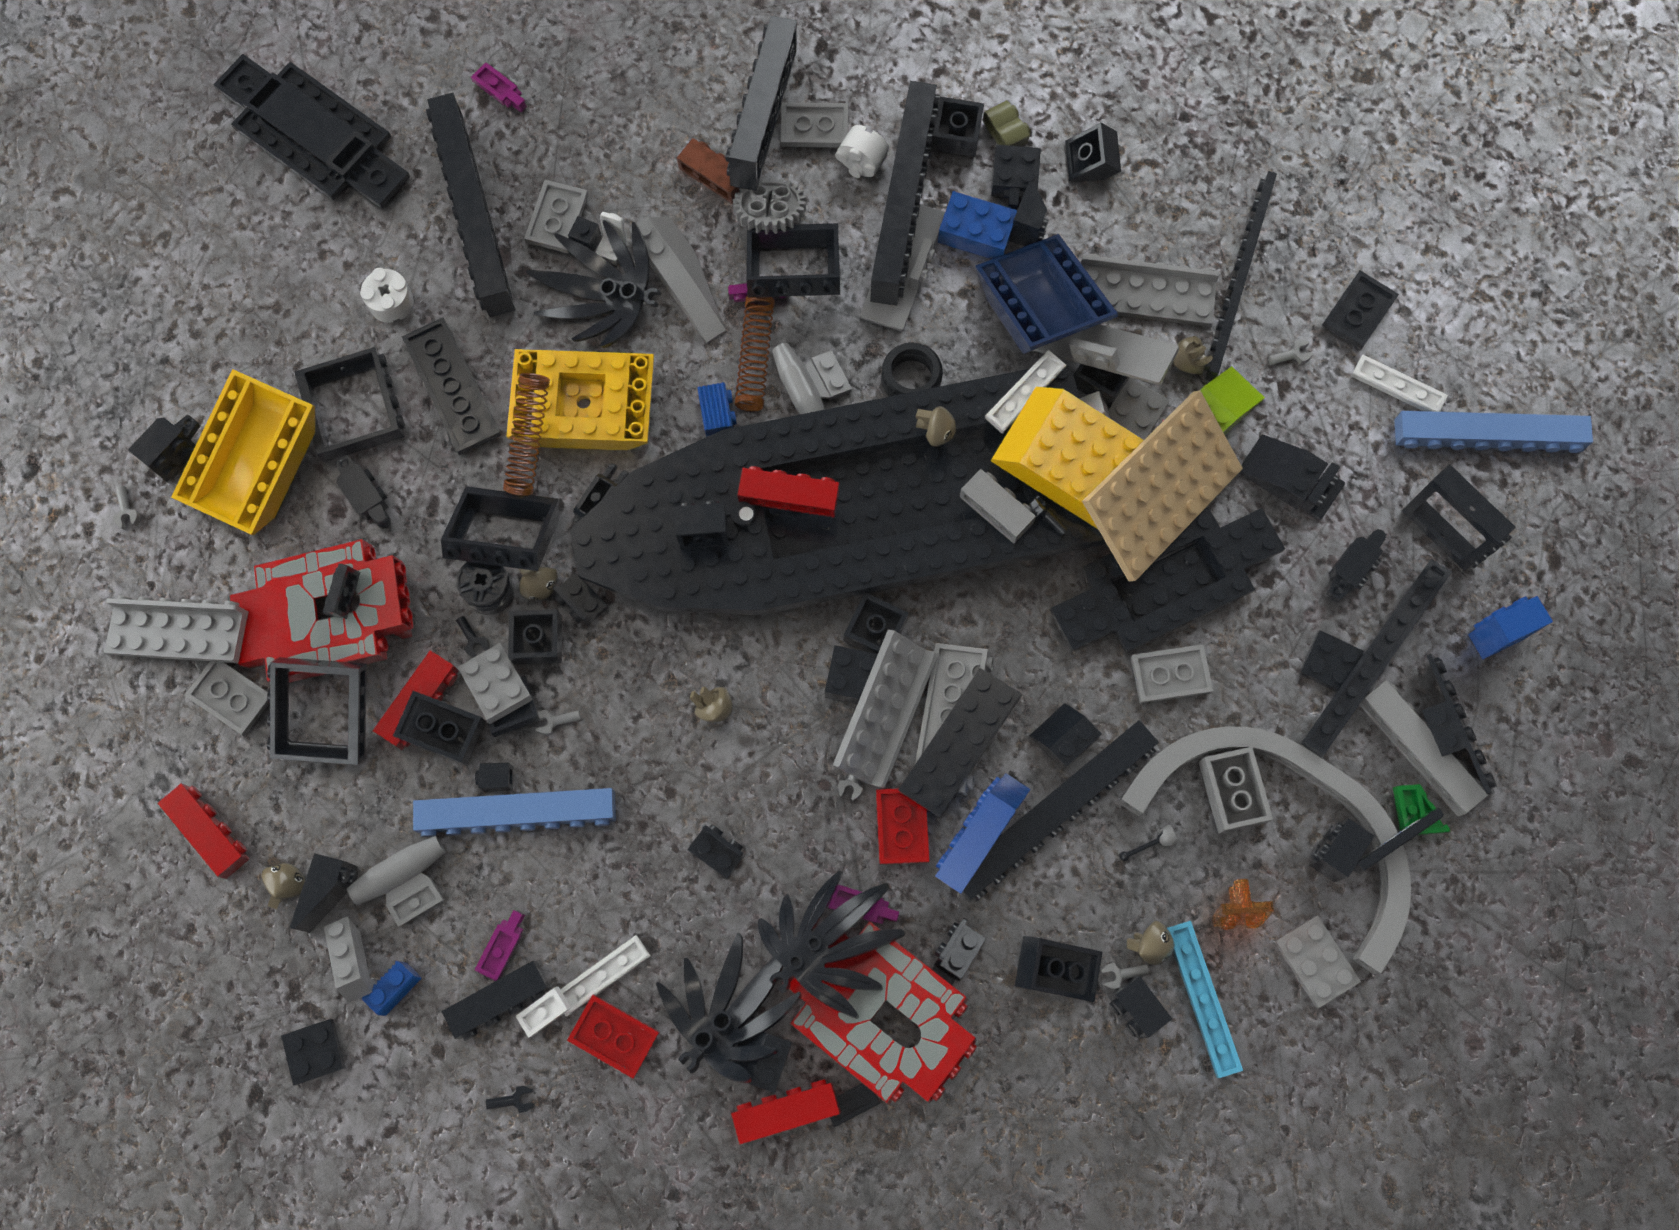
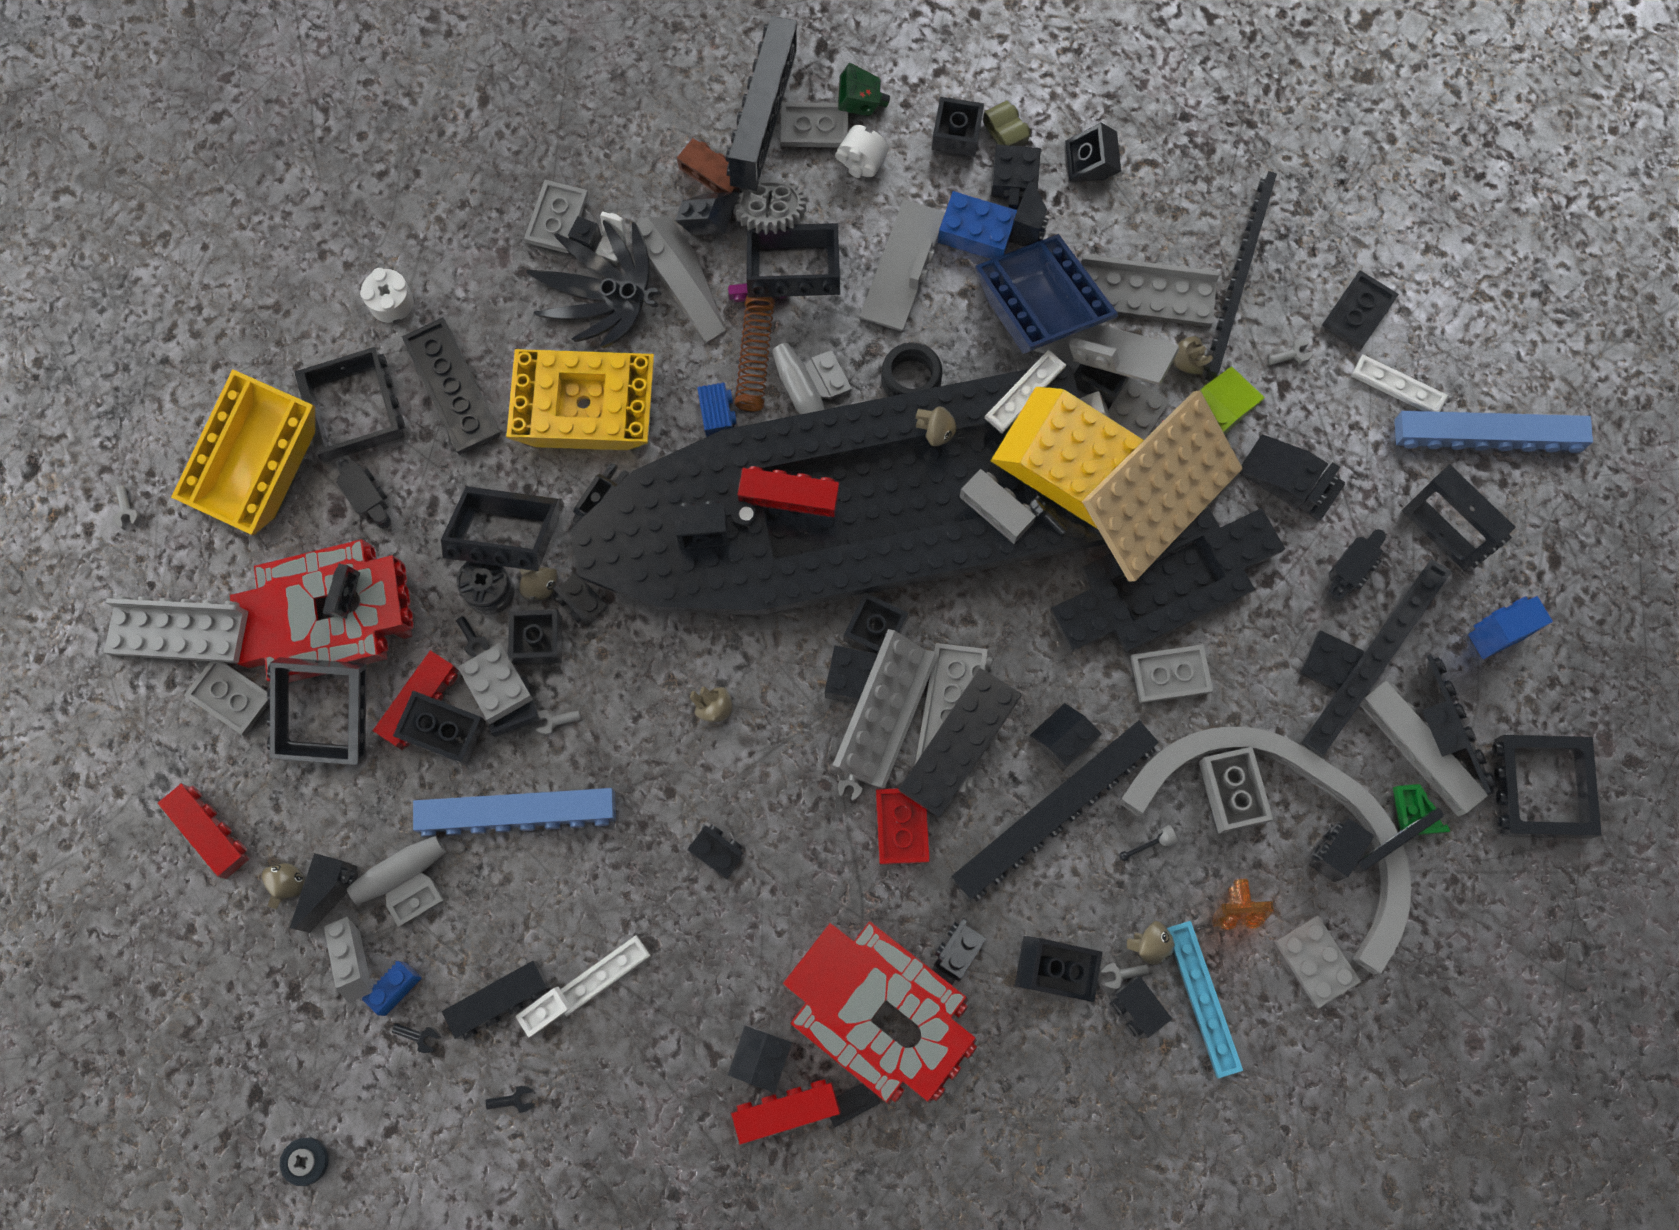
(166, 445): black hinge -> none
(313, 1052): black plate -> none
(313, 1158): none -> black wheel
(316, 121): black piece -> none
(418, 1037): none -> black bar
(469, 205): black brick -> none
(494, 777): black brick -> none
(499, 87): magenta hinge -> none
(501, 947): magenta hinge -> none
(539, 382): dark orange piece -> none
(613, 1036): red plate -> none
(707, 213): none -> black slope
(720, 1031): black plant -> none
(810, 951): black plant -> none
(860, 91): none -> dark green torso
(875, 915): magenta hinge -> none
(904, 194): black brick -> none
(983, 829): blue piece -> none
(1507, 794): none -> black piece

